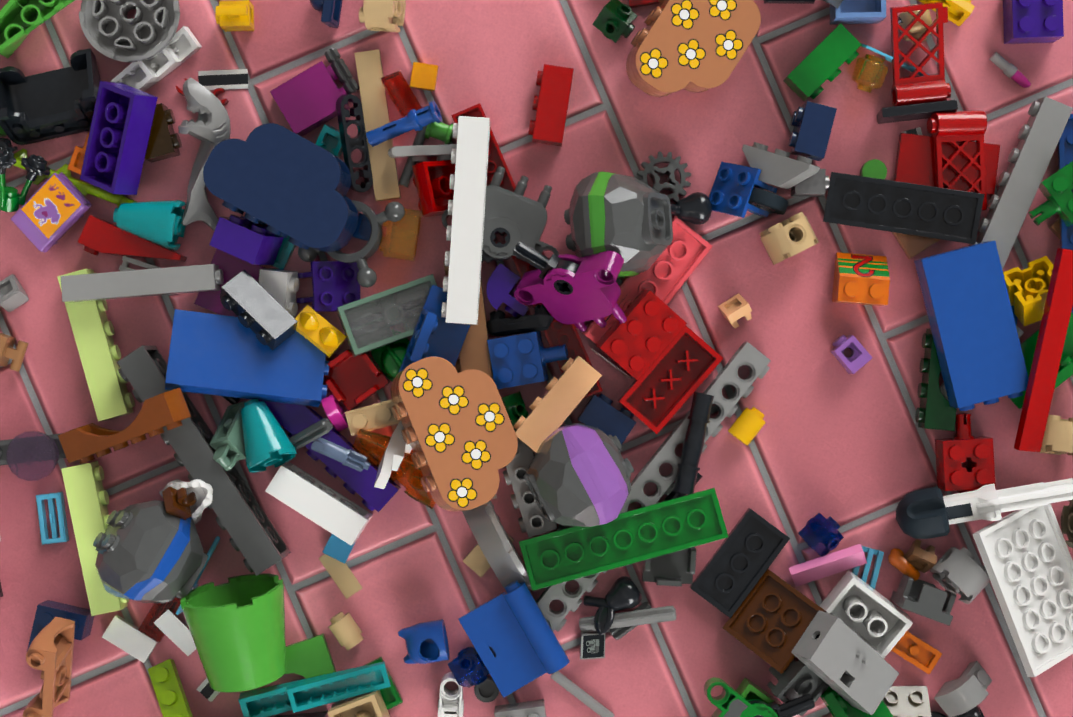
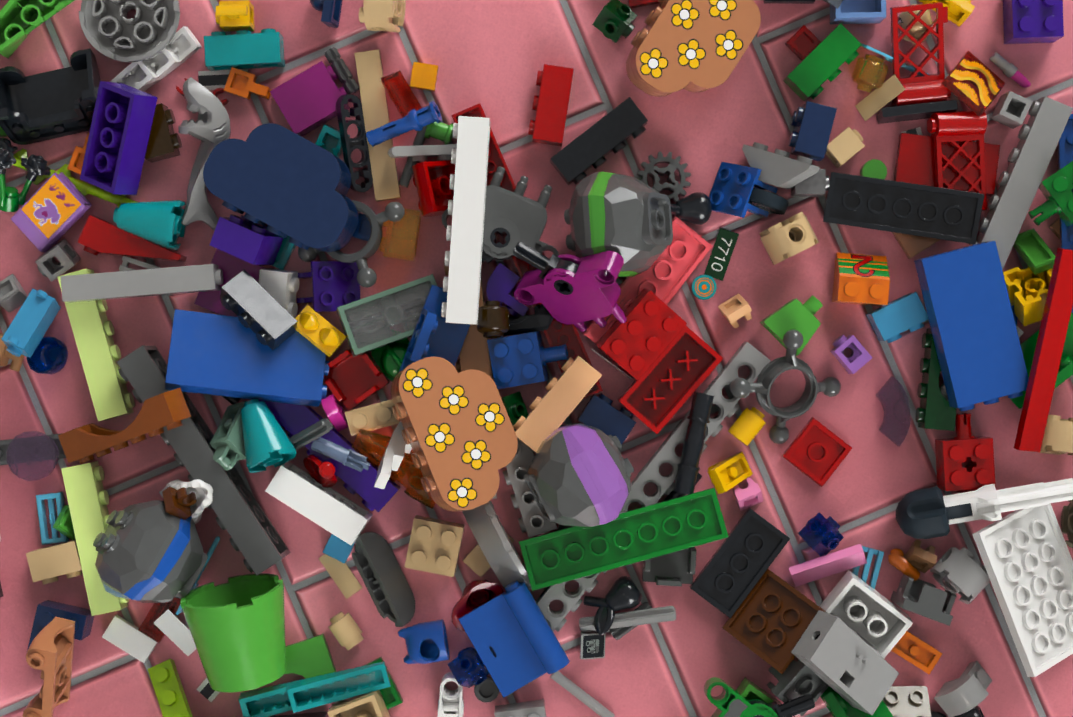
(30, 323): none -> dark azure brick
(49, 356): none -> clear blue hair
(54, 561): none -> tan brick
(64, 253): none -> flat silver brick
(64, 523): none -> bright green tile
(243, 84): none -> orange plate
(244, 50): none -> teal brick
(325, 473): none -> red piece
(384, 578): none -> dark grey brick
(434, 546): none -> tan brick
(473, 596): none -> dark red piece
(493, 320): none -> dark brown head
(599, 141): none -> black brick
(703, 287): none -> teal tile
(721, 254): none -> dark green sticker
(729, 472): none -> yellow slope
(741, 387): none -> dark grey piece
(749, 496): none -> bright pink tile
(794, 317): none -> bright green torso
(802, 42): none -> red tile
(816, 452): none -> red tile
(844, 146): none -> tan brick
(880, 97): none -> tan sticker
(896, 411): none -> clear purple tile
(898, 317): none -> dark azure brick
(973, 83): none -> slope
(1011, 109): none -> light grey brick
(1034, 251): none -> bright green tile

